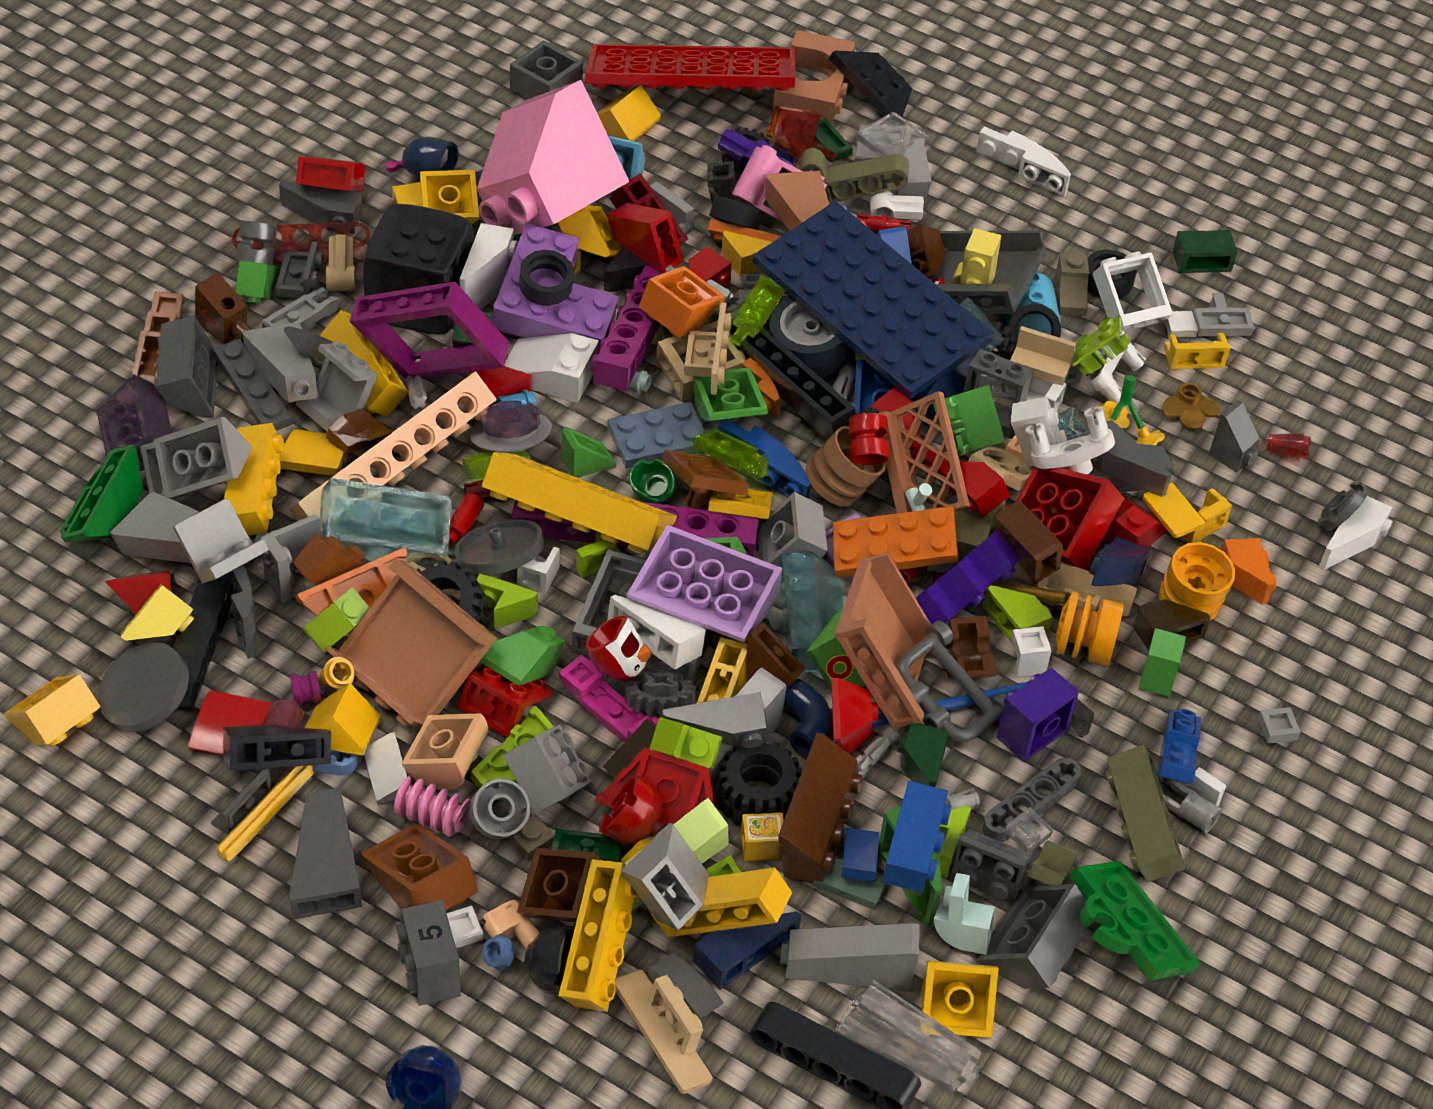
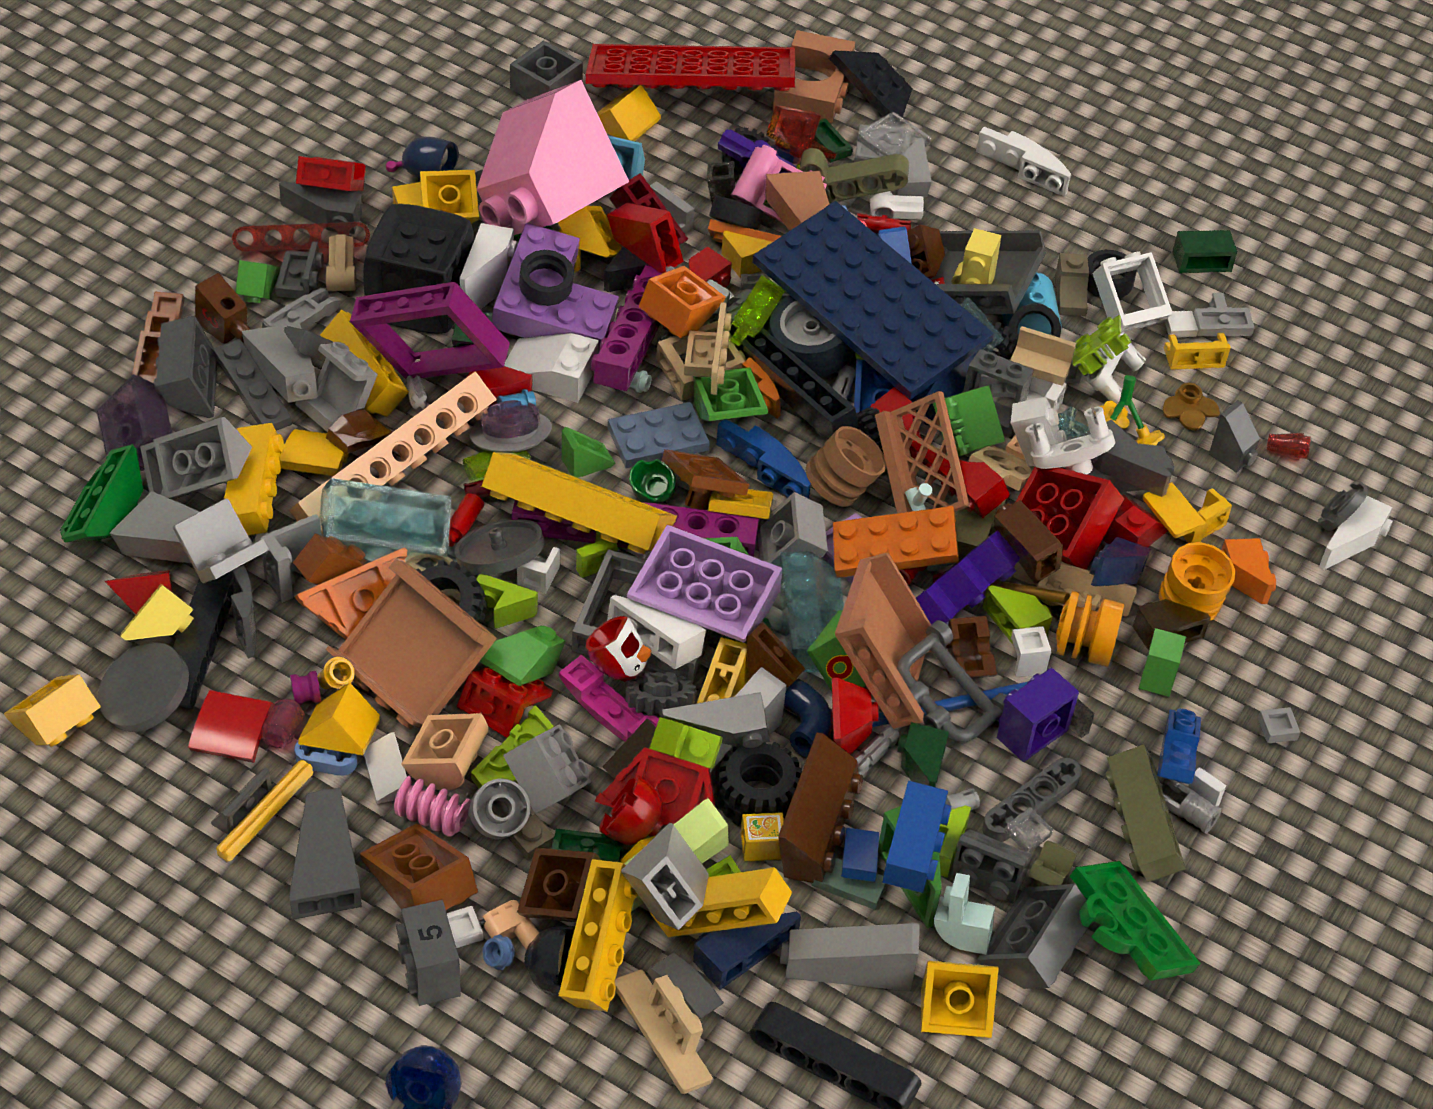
(256, 232): flat silver wheel -> none
(274, 746): black slope -> none
(336, 620): lime slope -> none
(732, 451): clear neon green hinge -> none
(869, 442): red wheel -> none
(909, 1037): clear slope -> none

